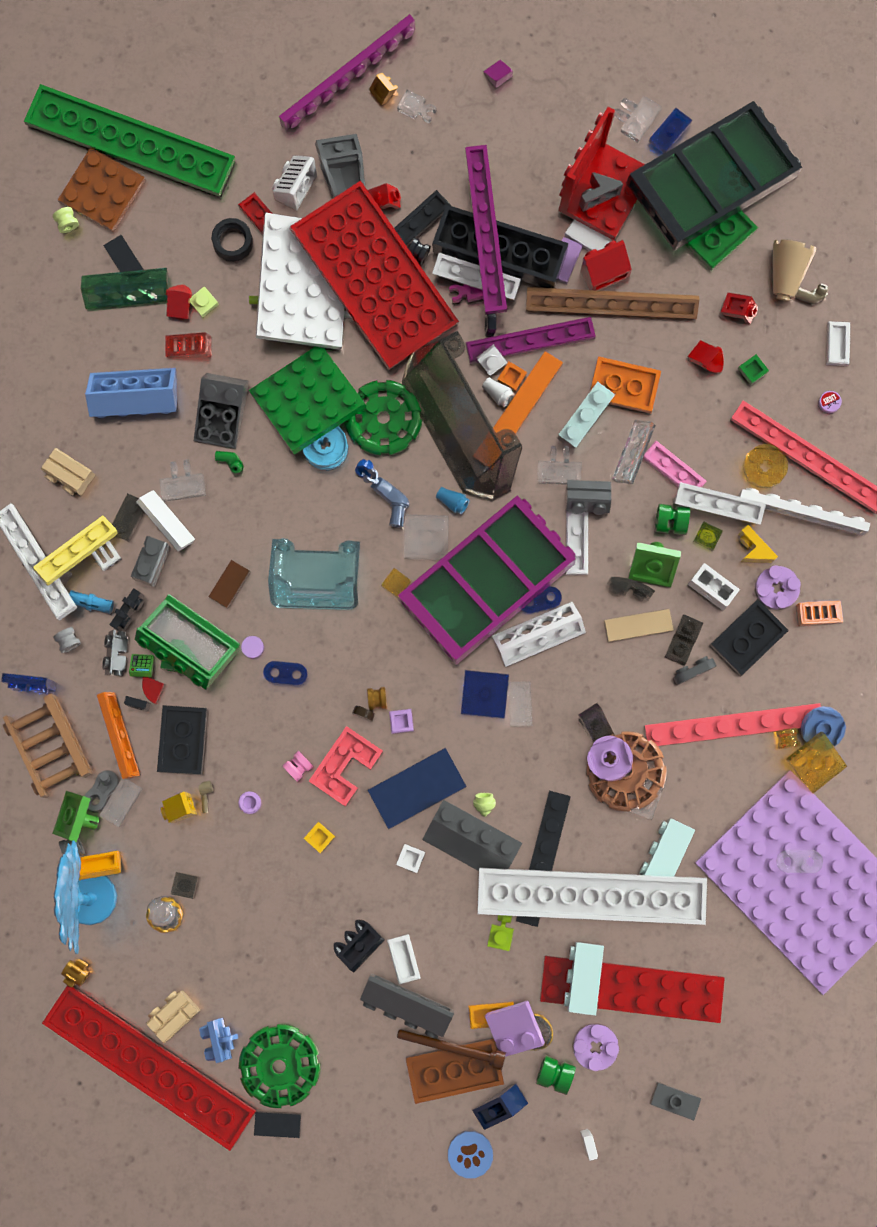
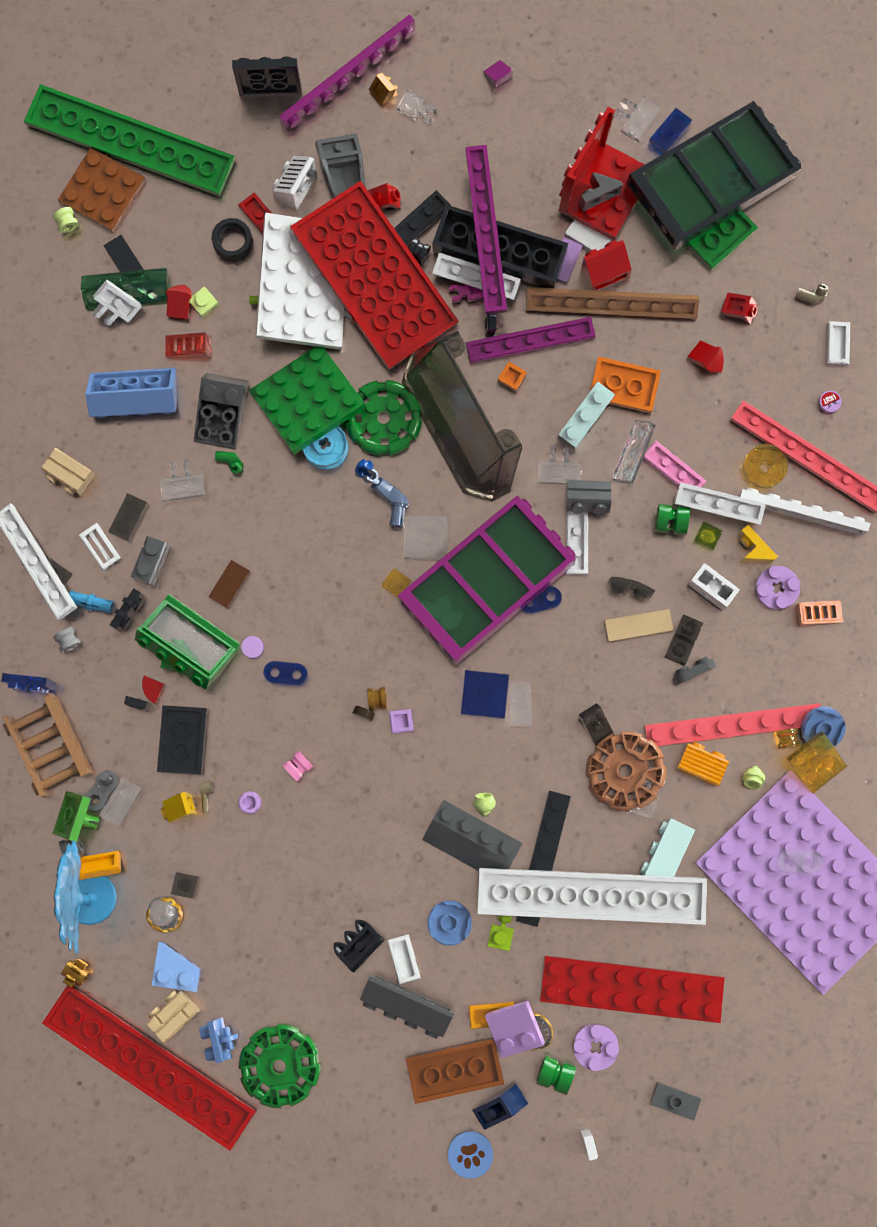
(75, 550): light yellow plate -> none
(112, 660): dark grey hinge -> none
(117, 301): none -> white hinge
(118, 735): orange tile -> none
(141, 665): bright green tile -> none
(165, 520): white tile -> none
(174, 970): none -> light blue wing
(267, 76): none -> black plate
(277, 1124): black tile -> none
(314, 577): clear light blue windscreen -> none
(319, 837): yellow plate -> none
(328, 773): coral plate -> none
(410, 858): white plate -> none
(417, 788): dark blue tile -> none
(449, 923): none -> medium blue tile
(453, 500): dark azure cone -> none
(491, 360): white plate -> none
(495, 1059): reddish brown piece -> none
(499, 393): white cone -> none
(529, 393): orange tile -> none
(540, 637): white fence -> none
(584, 978): light aqua brick -> none
(605, 770): lavender plate -> none
(654, 564): bright green tile -> none
(702, 764): none -> light orange brick
(749, 637): black plate -> none
(753, 369): green plate -> none
(753, 778): none -> yellowish green plate
(789, 267): tan cone -> none

